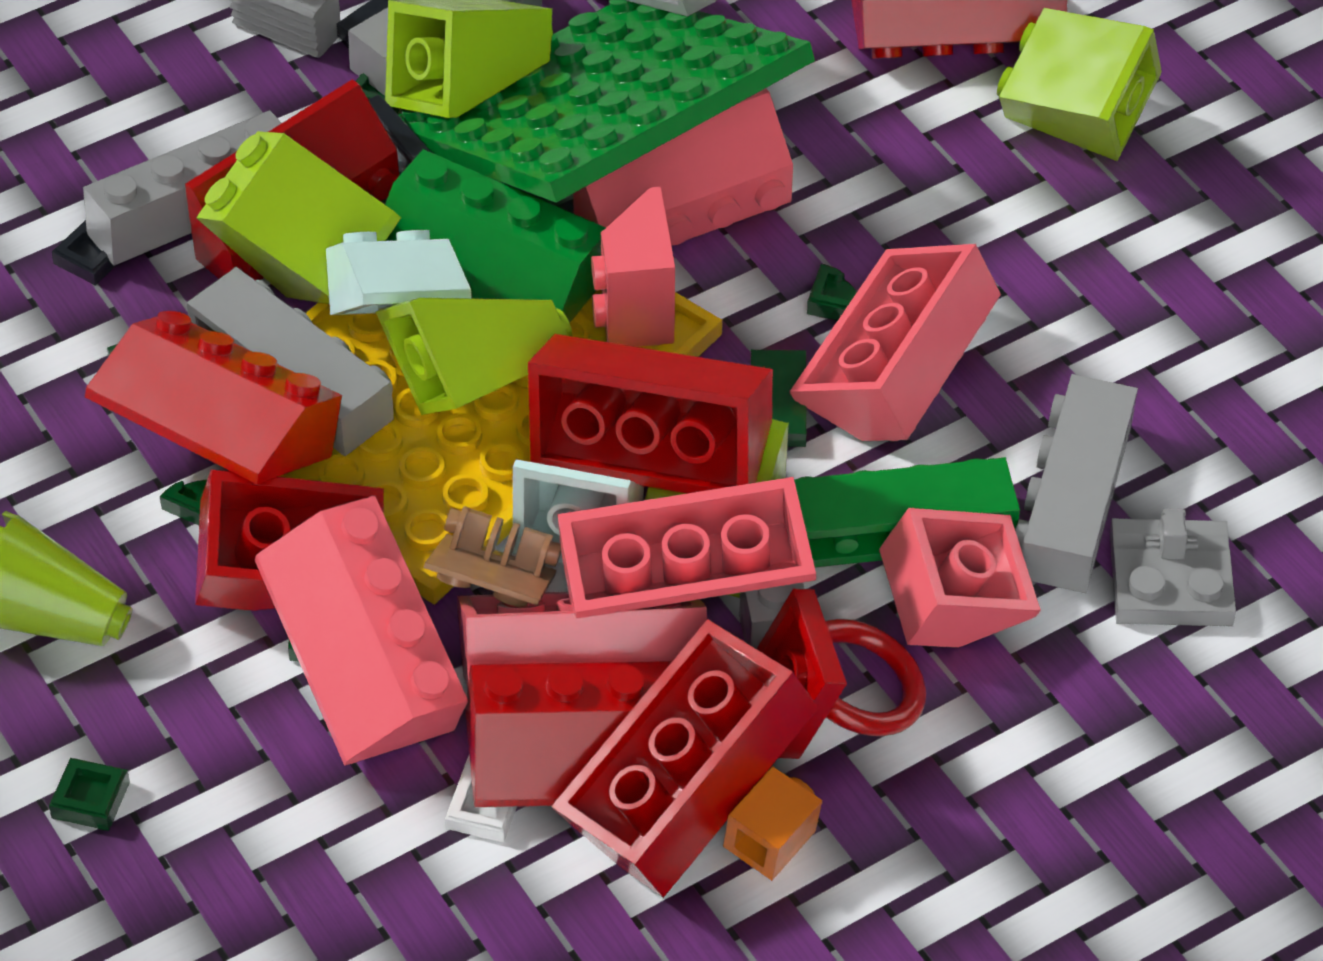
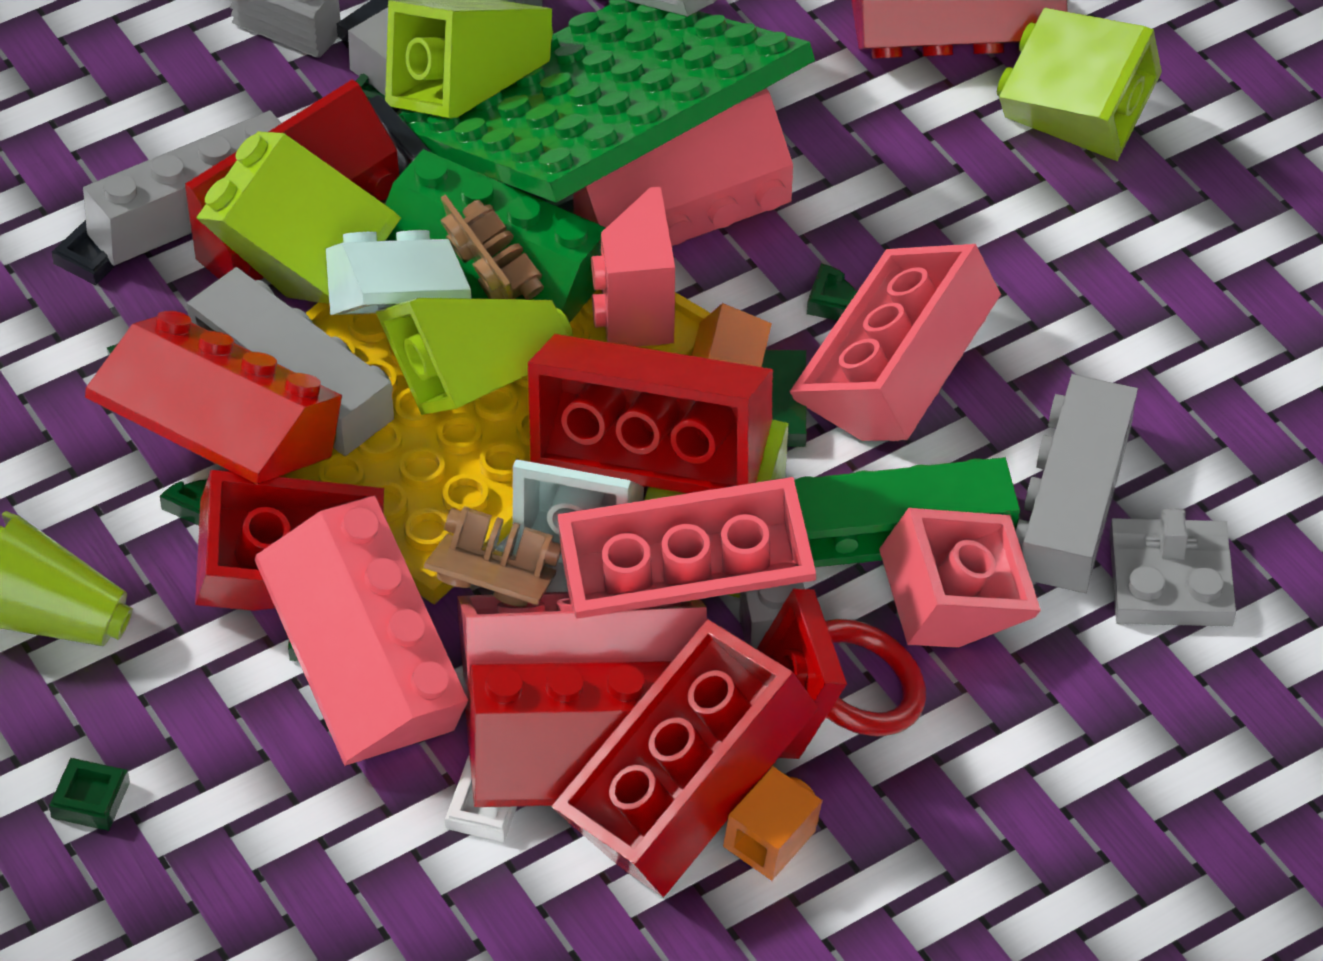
(480, 238): none -> medium nougat hinge
(732, 337): none -> orange brick

